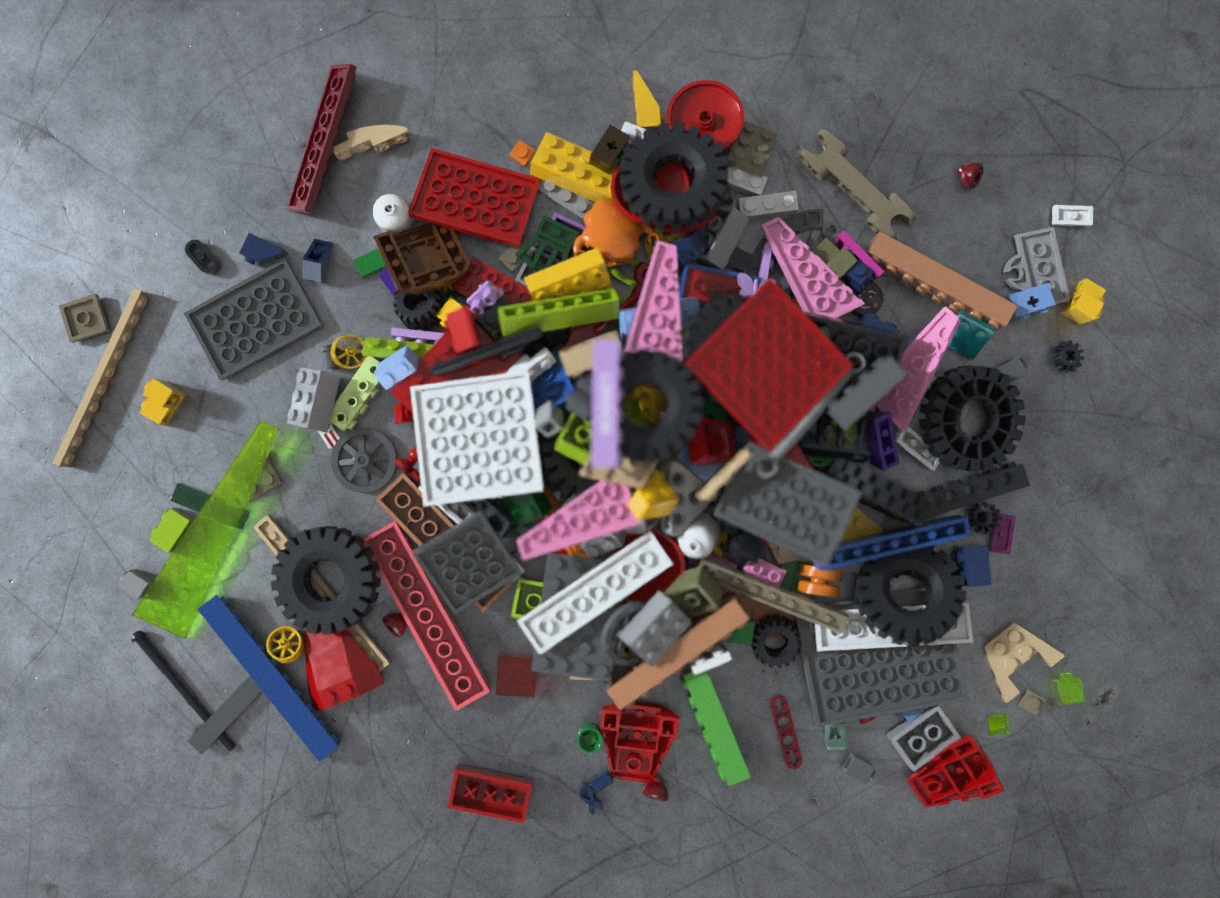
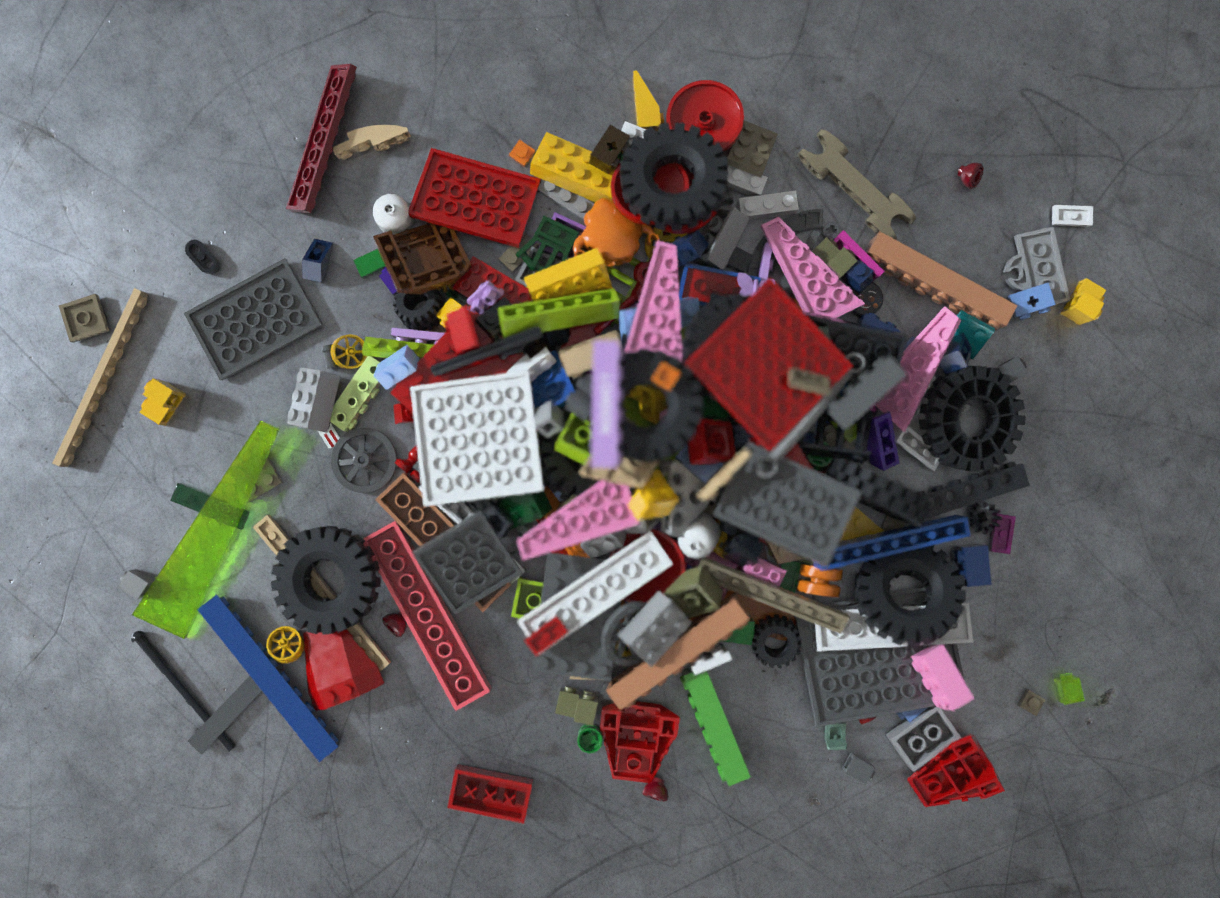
(171, 529): lime brick -> none
(260, 251): dark blue slope -> none
(515, 675): clear red brick -> none
(546, 635): none -> red plate
(577, 704): none -> olive brick
(587, 790): dark blue bar -> none
(665, 376): none -> orange plate
(782, 732): dark red beam -> none
(809, 381): none -> dark tan plate
(941, 677): none -> bright pink brick
(957, 354): none -> dark blue brick
(998, 724): clear neon green slope -> none
(1012, 649): tan wing -> none
(1073, 356): black gear -> none

